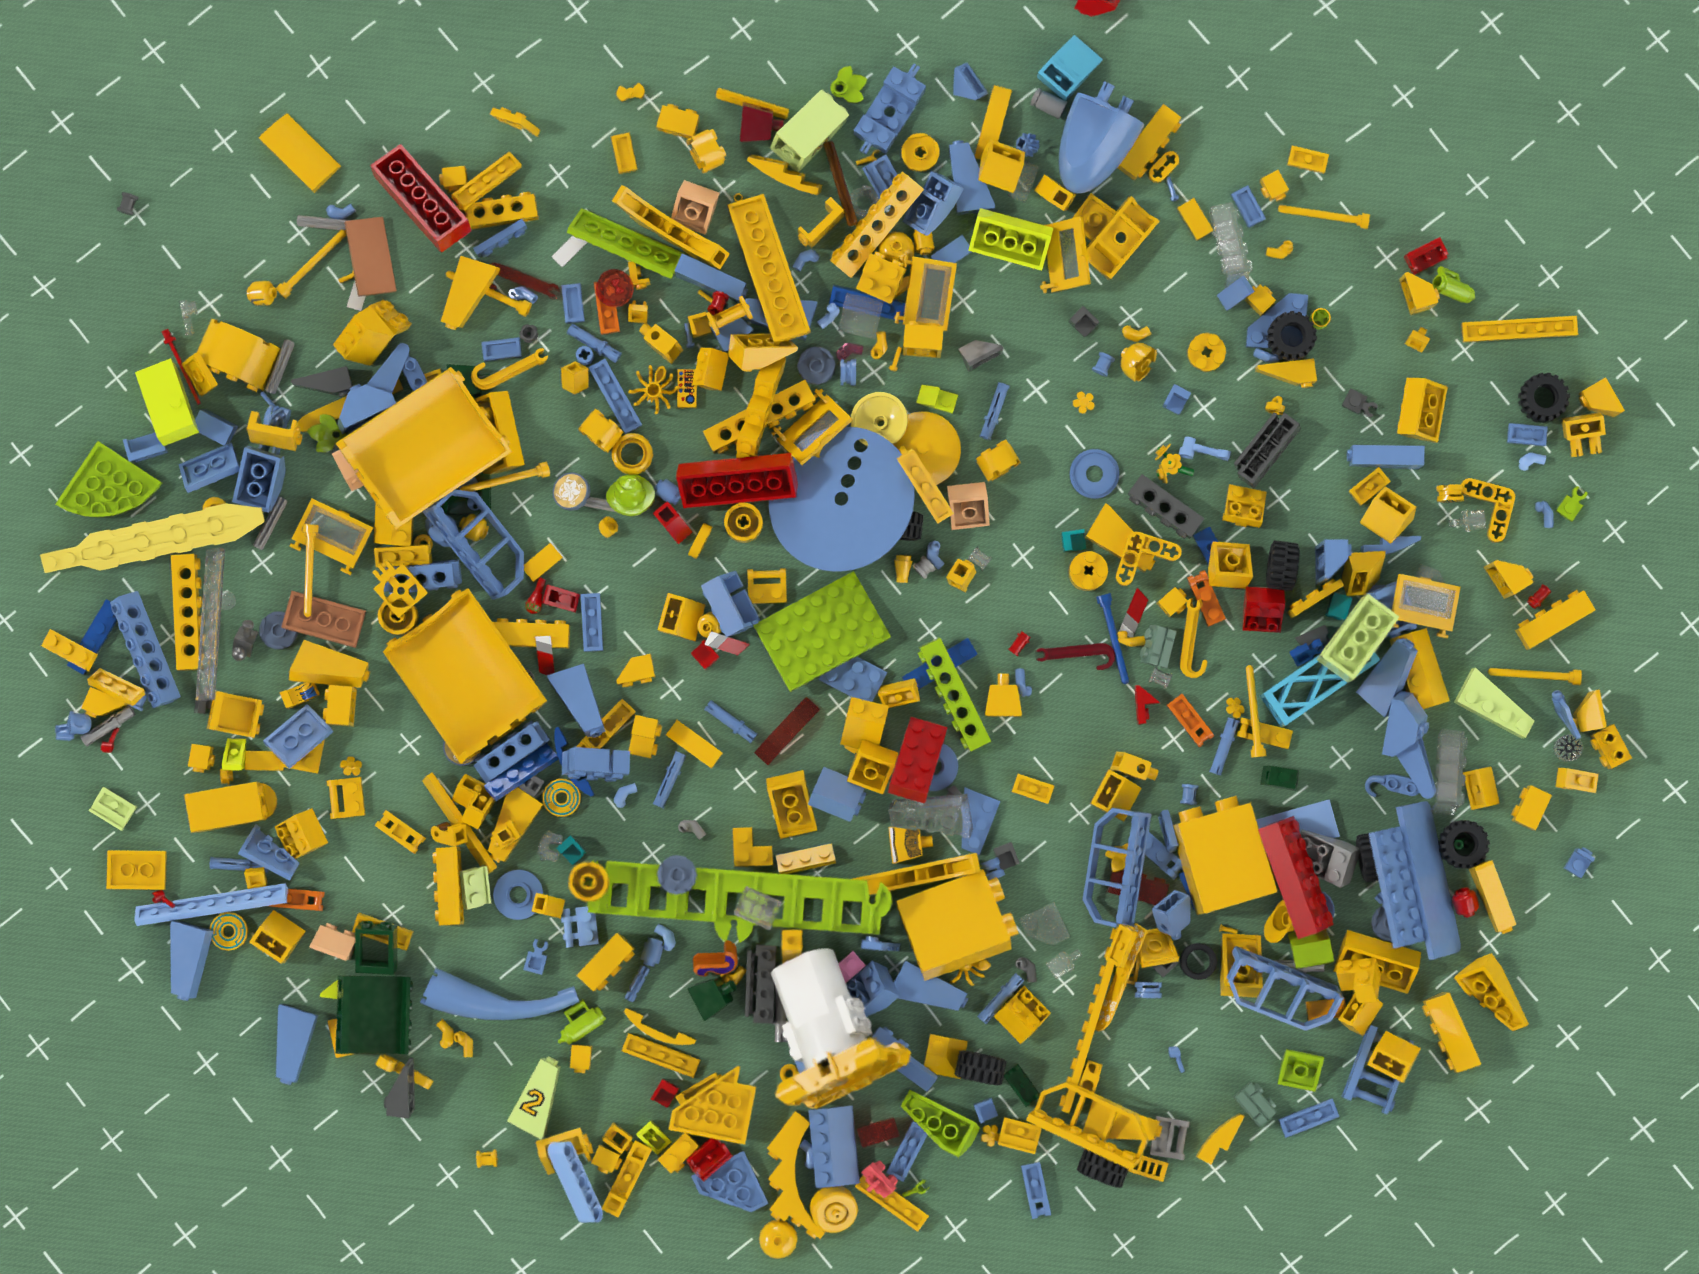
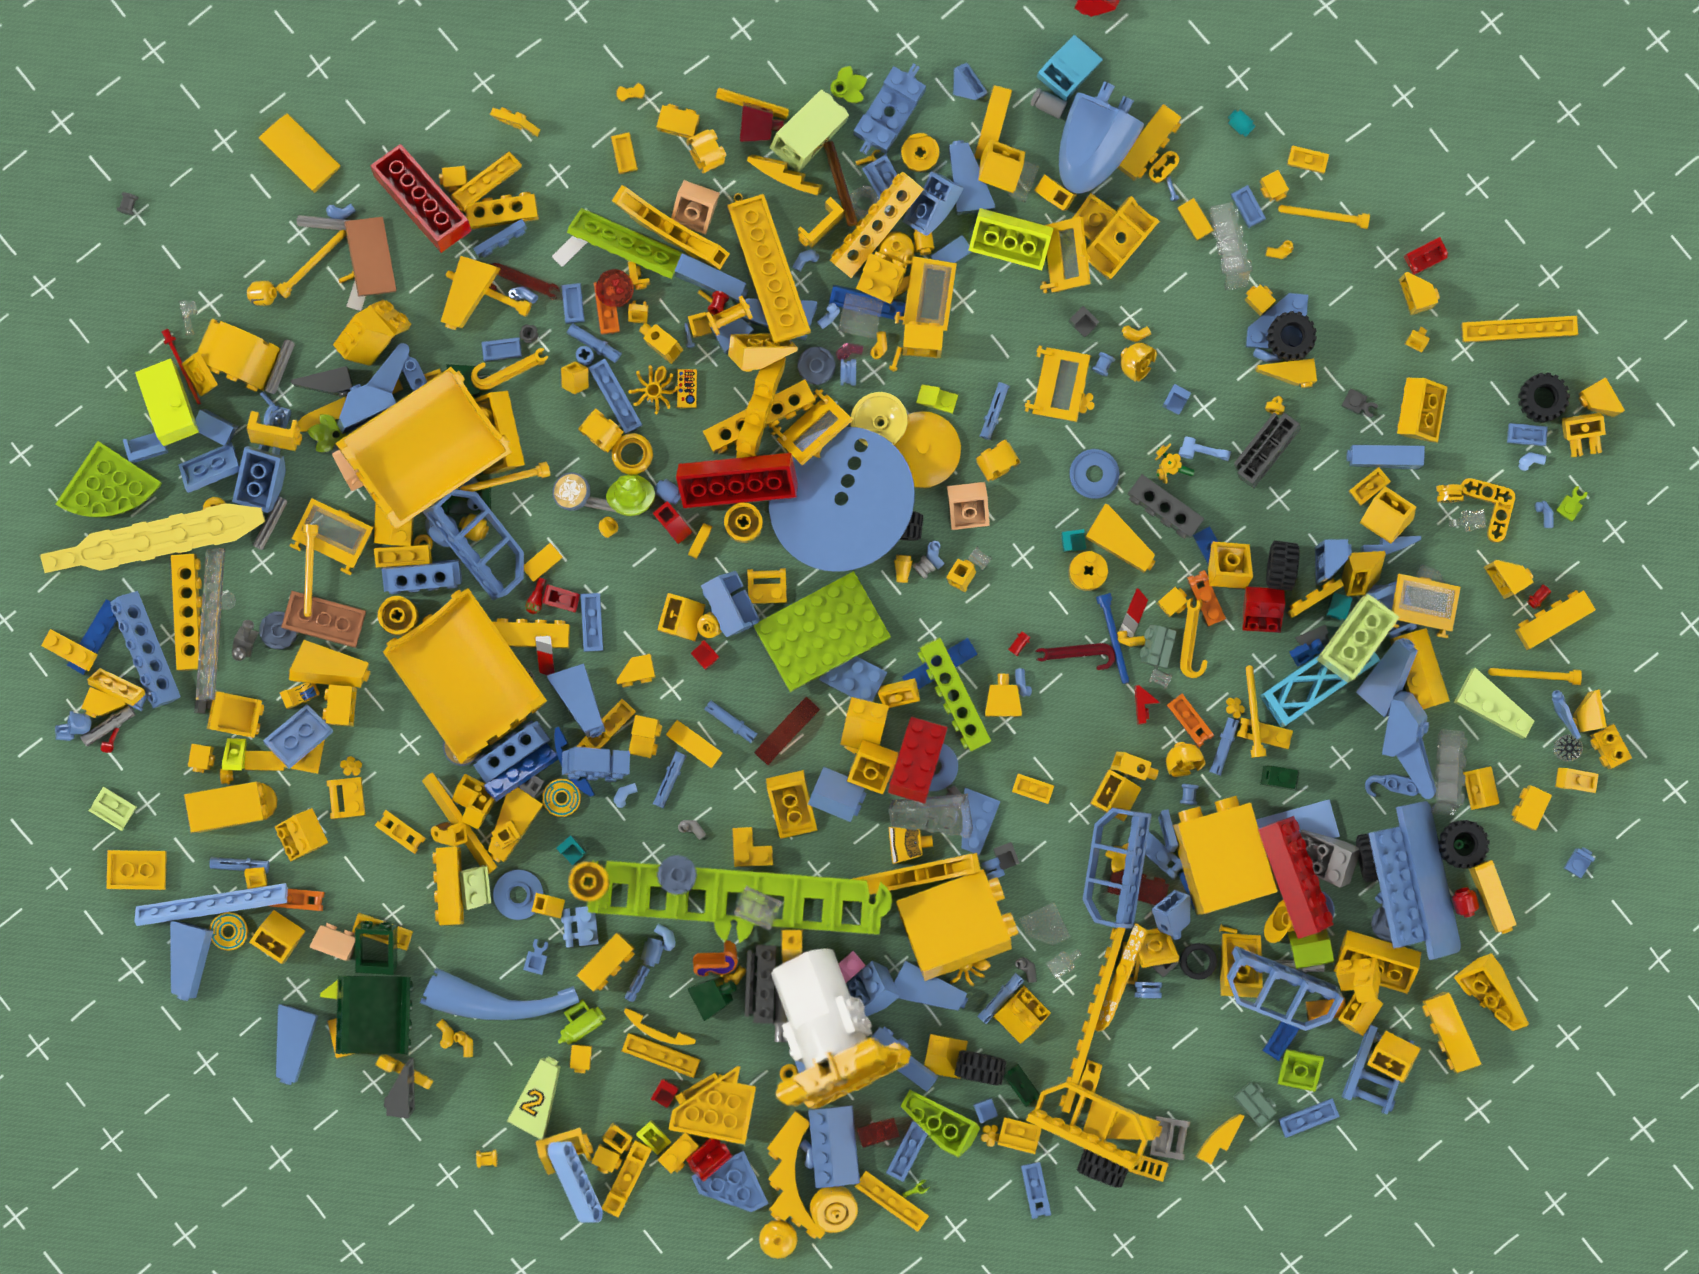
(160, 897): red hand -> none
(267, 854): medium blue wing -> none
(388, 576): yellow piece -> none
(546, 839): clear piece -> none
(710, 369): yellow brick -> none
(726, 643): sticker -> none
(805, 859): yellow plate -> none
(873, 943): medium blue wing -> none
(878, 1181): coral hips -> none
(924, 484): yellow fence -> none
(979, 352): flat silver slope -> none
(1028, 144): medium blue gear -> none
(1060, 384): none -> yellow piece
(1121, 945): yellow panel -> none
(1143, 547): yellow beam -> none
(1175, 1052): medium blue hand -> none
(1184, 758): none -> yellow cylinder
(1197, 346): yellow plate -> none
(1235, 293): medium blue tile -> none
(1241, 122): none -> teal brick
(1244, 506): yellow plate -> none
(1280, 1040): none -> blue plate
(1323, 317): lime wheel -> none
(1449, 284): lime piece -> none

